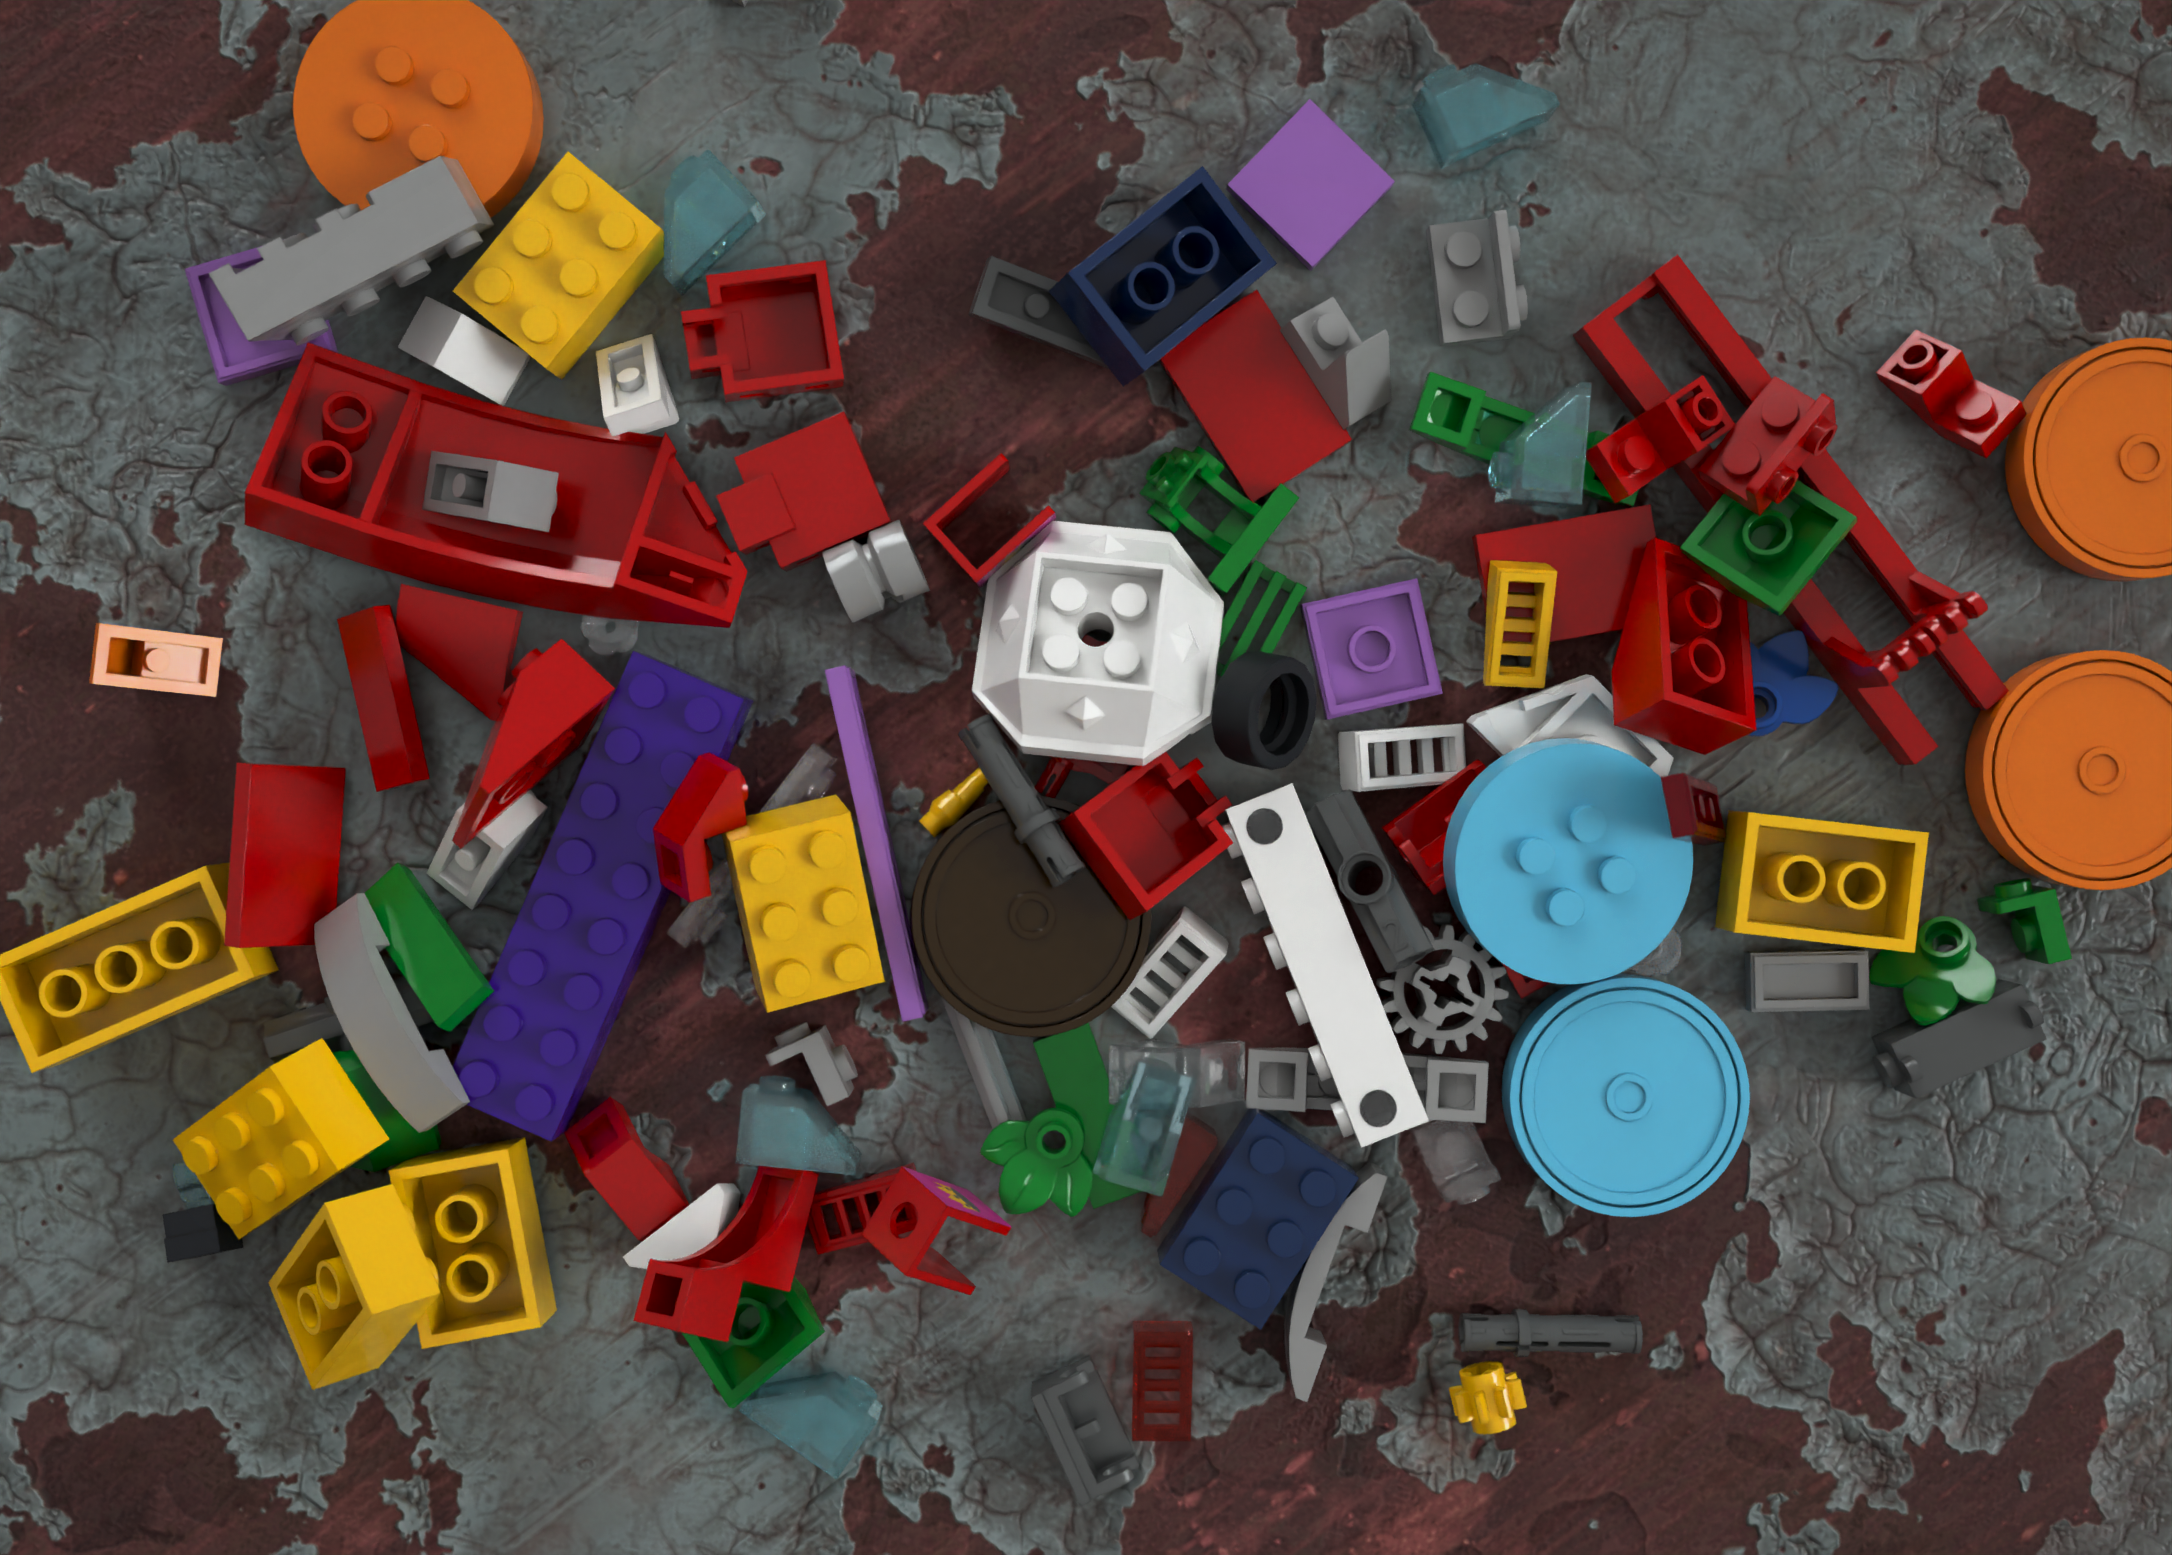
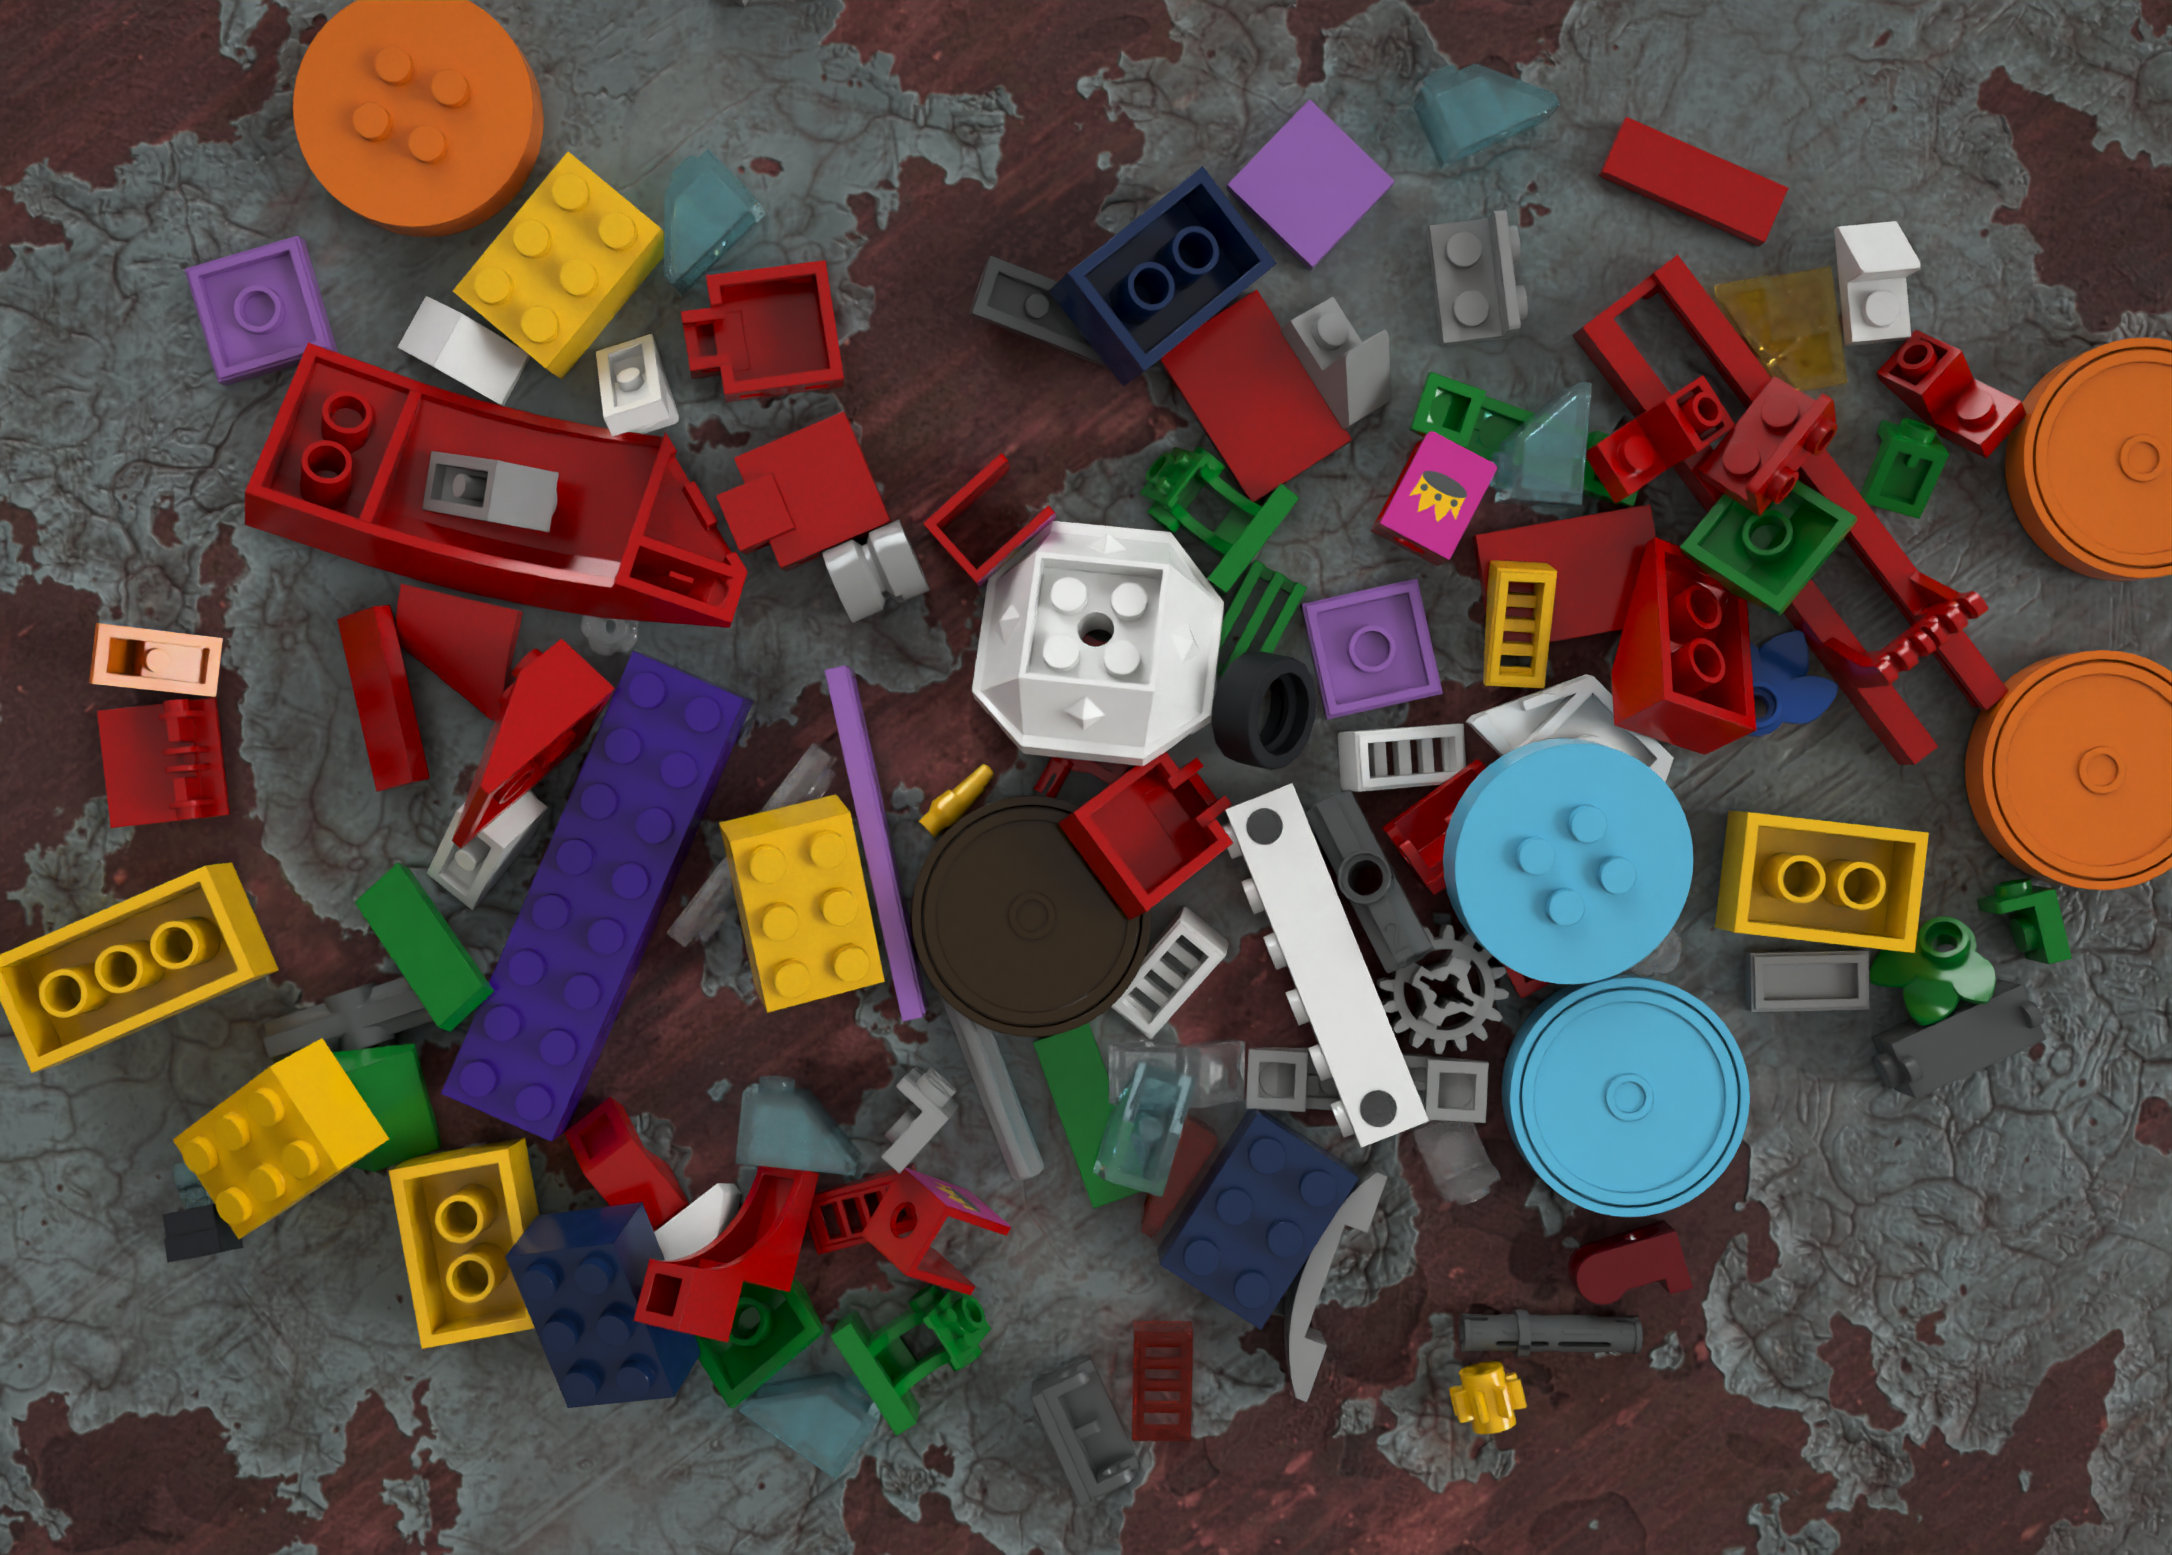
(163, 762): none -> red hinge
(283, 853): red tile -> none
(354, 1285): yellow brick -> none
(355, 254): light grey wedge -> none
(377, 1020): light grey slope -> none
(582, 1292): none -> dark blue brick
(702, 807): red slope -> none
(829, 1064): light grey bracket -> none
(887, 1363): none -> green tile
(930, 1111): none -> light grey bracket
(1031, 816): dark grey pin -> none
(1037, 1171): green plate -> none
(1434, 498): none -> dark pink piece
(1629, 1260): none -> dark red leg
(1693, 181): none -> red tile
(1693, 810): dark red tile -> none
(1791, 325): none -> clear yellow slope
(1873, 282): none -> white slope
(1904, 467): none -> green bracket

